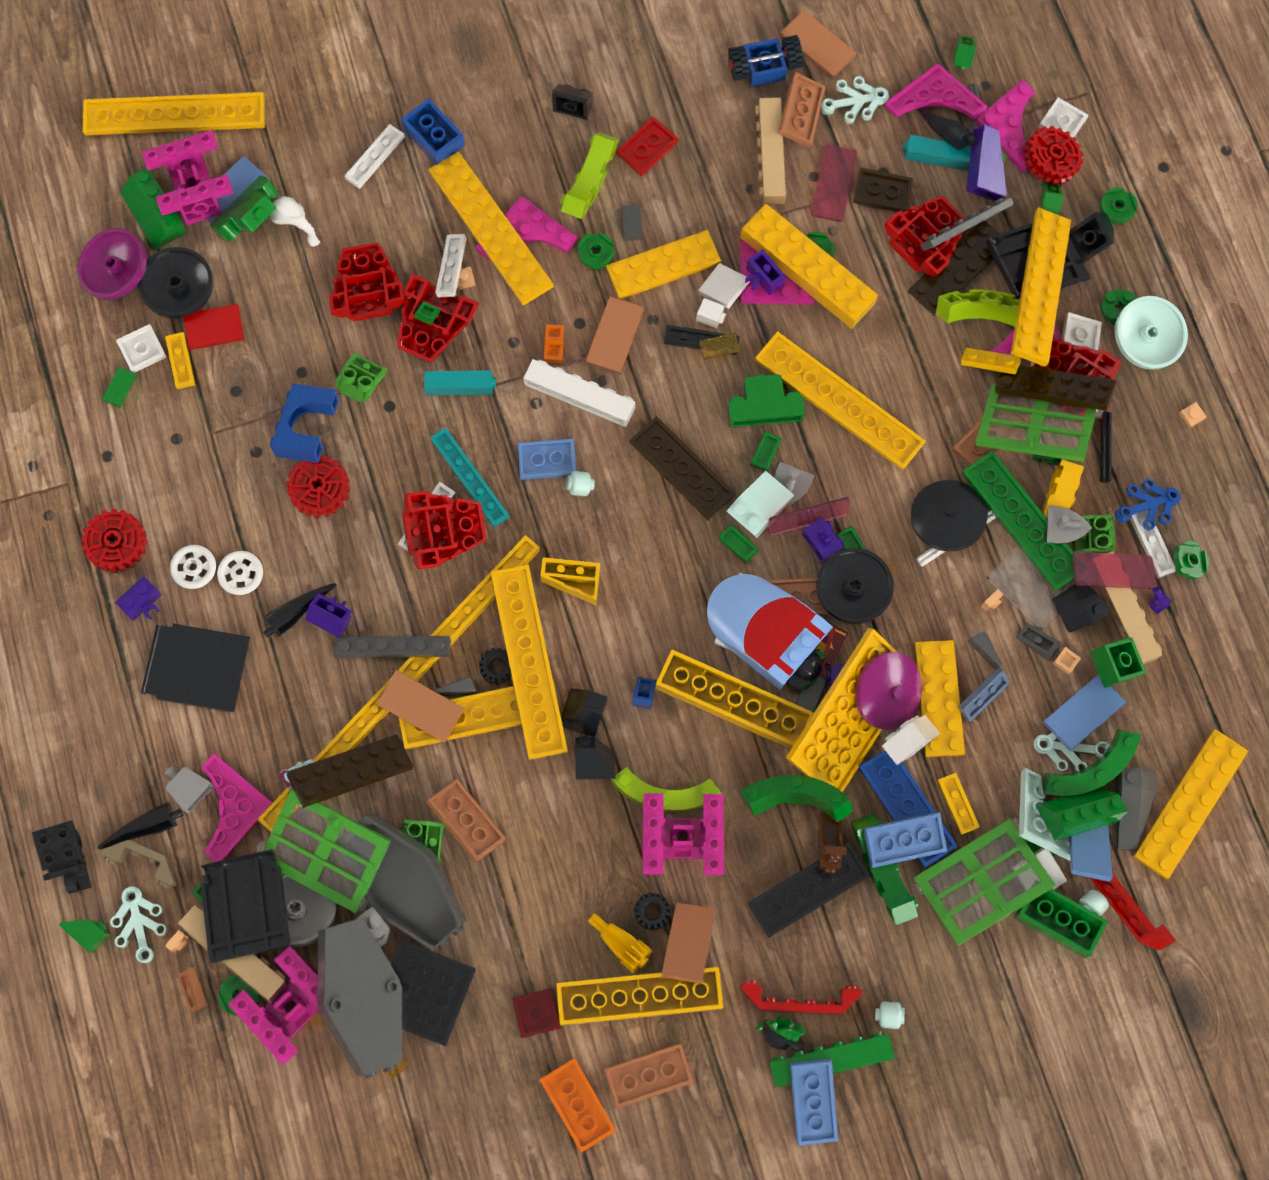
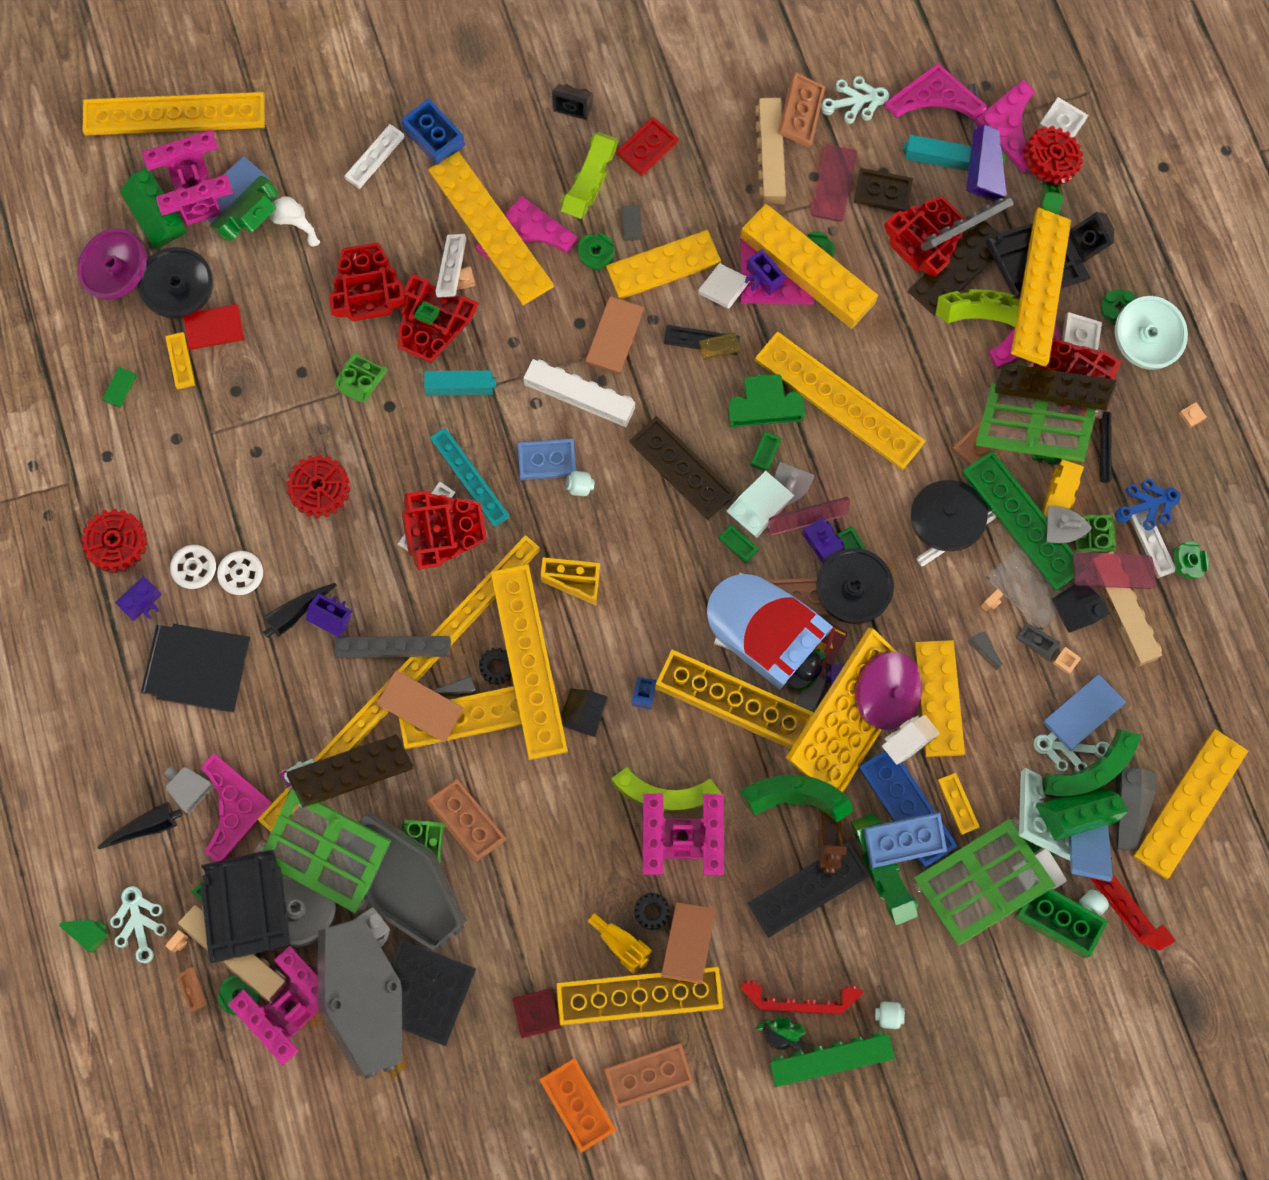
(61, 855): black plate -> none
(118, 853): dark tan slope -> none
(141, 348): white tile -> none
(301, 401): blue arch -> none
(554, 344): orange slope -> none
(593, 759): black slope -> none
(711, 313): white brick -> none
(765, 60): brick -> none
(814, 1101): medium blue tile -> none
(820, 44): nougat tile -> none
(949, 130): black piece -> none
(964, 52): green slope -> none
(984, 694): sand blue plate -> none
(990, 361): yellow plate -> none
(1118, 662): green brick -> none
(1123, 198): green plate -> none
(1160, 600): dark purple piece -> none

